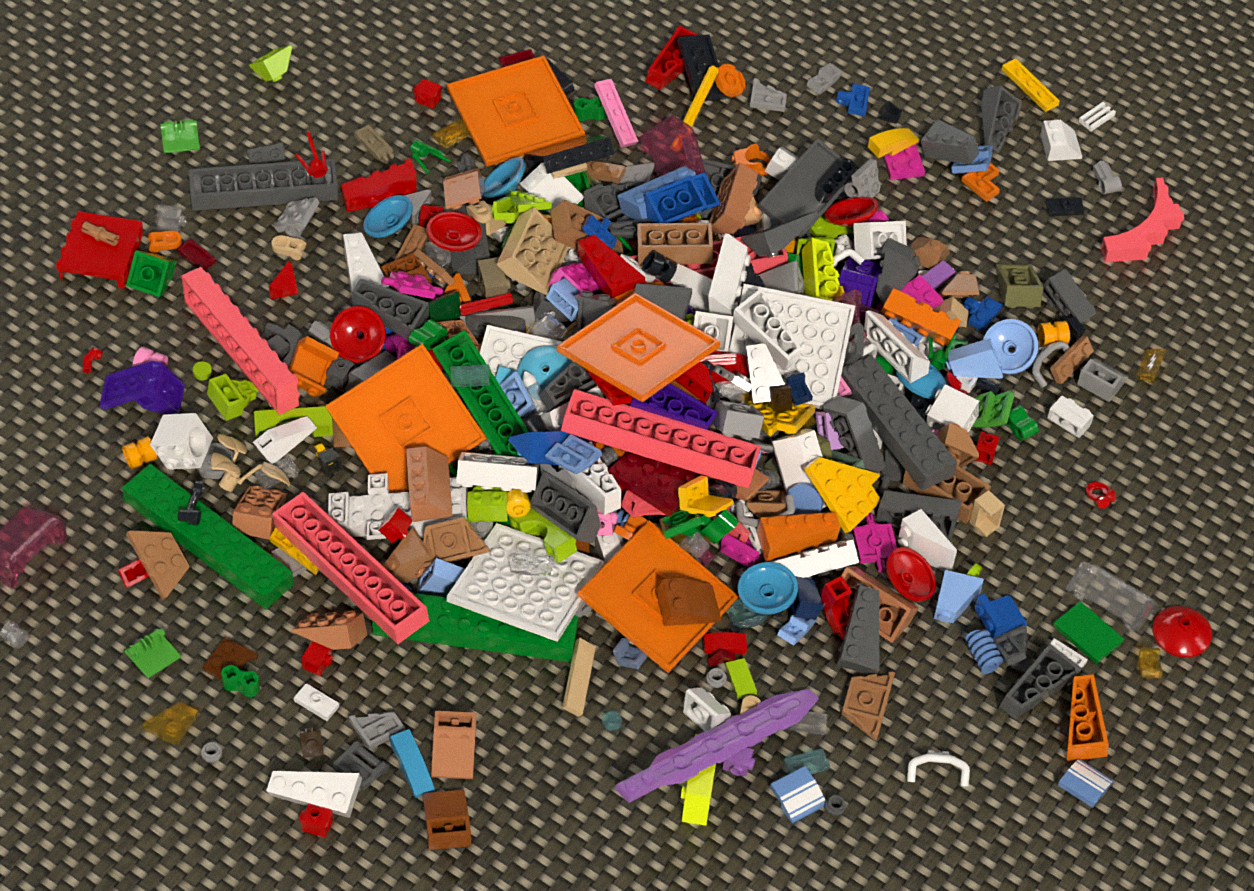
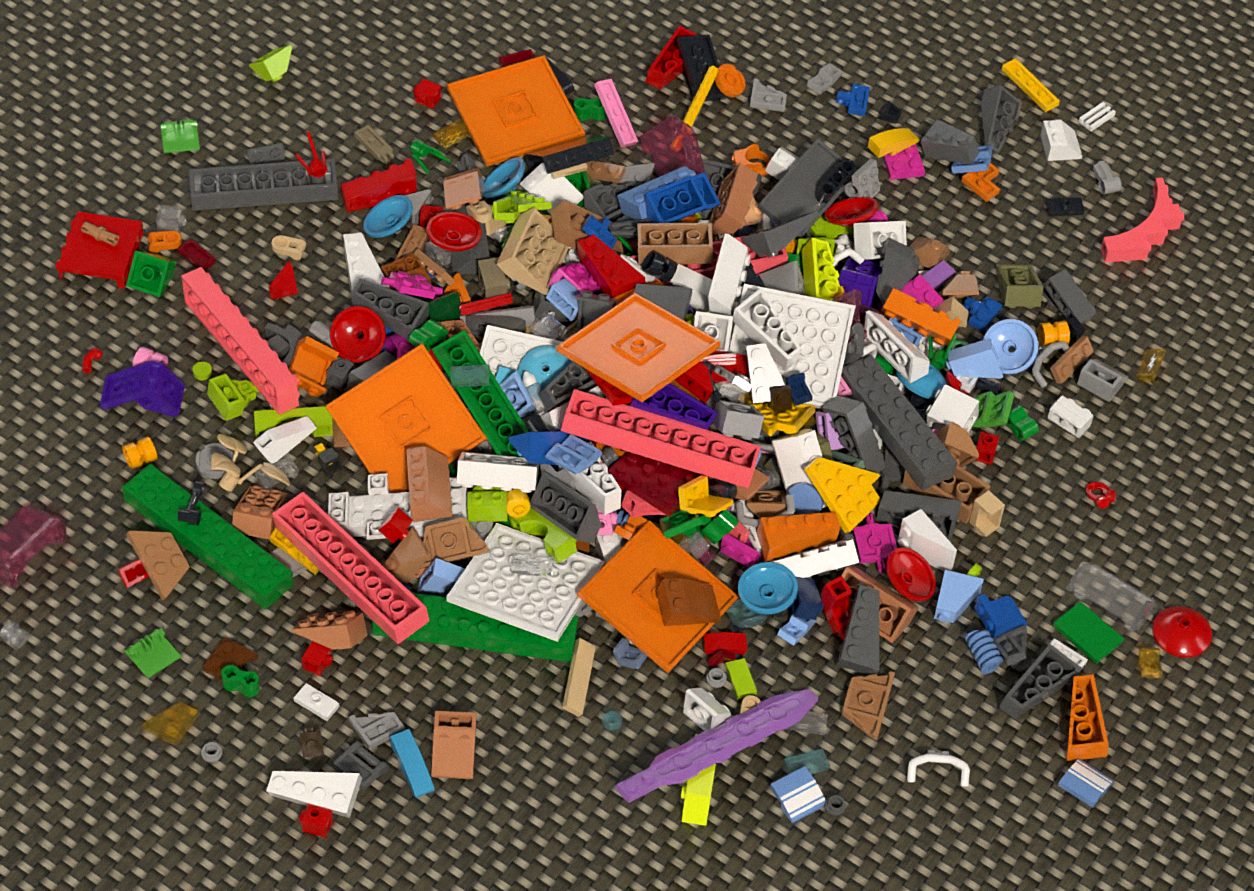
(181, 441): white brick -> none
(296, 216): light grey plate -> none
(447, 819): dark orange slope -> none
(740, 762): medium lavender brick -> none

